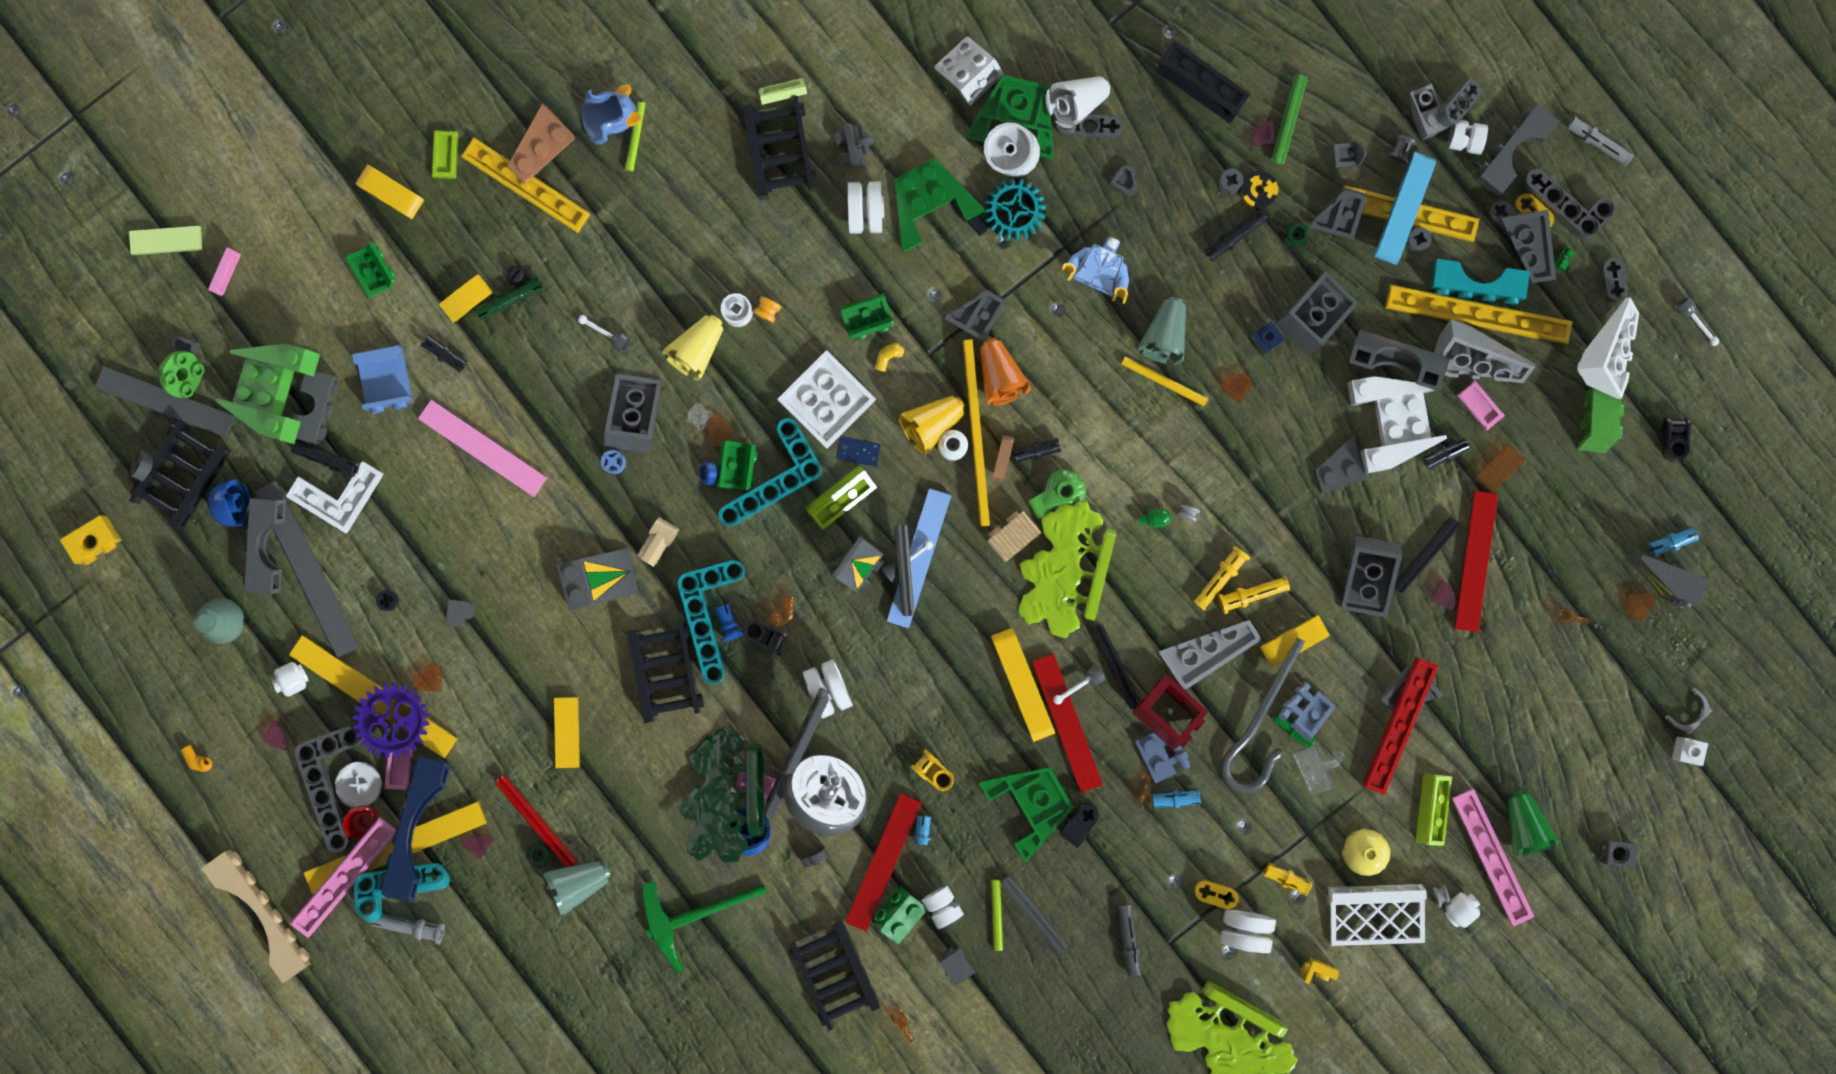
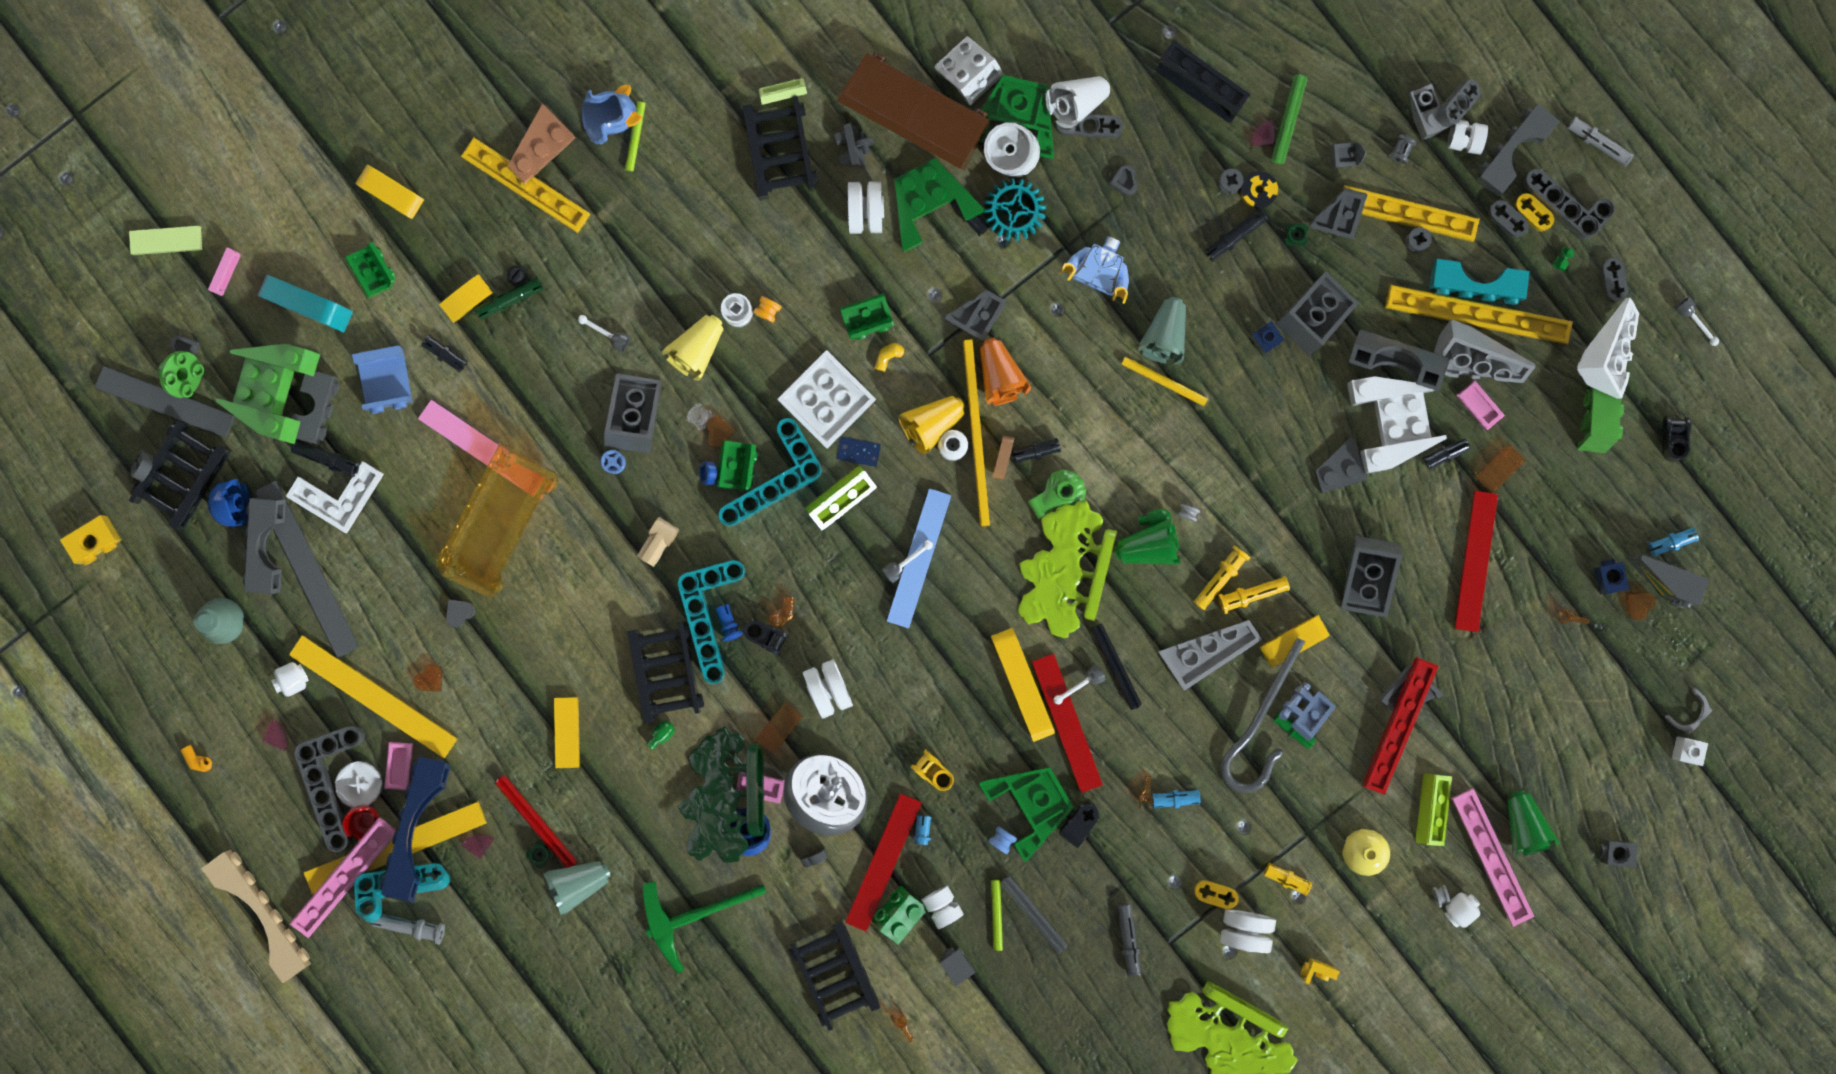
(305, 303): none -> teal beam
(381, 596): black bush -> none
(413, 722): dark purple gear -> none
(445, 154): lime tile -> none
(495, 520): none -> clear yellow windscreen
(598, 579): dark grey slope -> none
(661, 734): none -> green cylinder
(779, 727): none -> clear orange tile
(796, 751): dark grey tile -> none
(858, 565): dark grey slope -> none
(904, 569): dark grey axle -> none
(914, 111): none -> reddish brown windscreen
(1002, 840): none -> medium blue wheel
(1013, 536): tan brick -> none
(1151, 546): none -> green cone
(1156, 758): sand blue plate -> none
(1158, 725): dark red window -> none
(1237, 387): clear orange tile -> none
(1315, 769): clear plate -> none
(1373, 895): white fence -> none
(1405, 208): medium azure beam -> none
(1426, 555): black axle -> none
(1444, 596): clear pink tile -> none
(1533, 243): dark grey wing -> none
(1620, 582): none -> dark blue brick

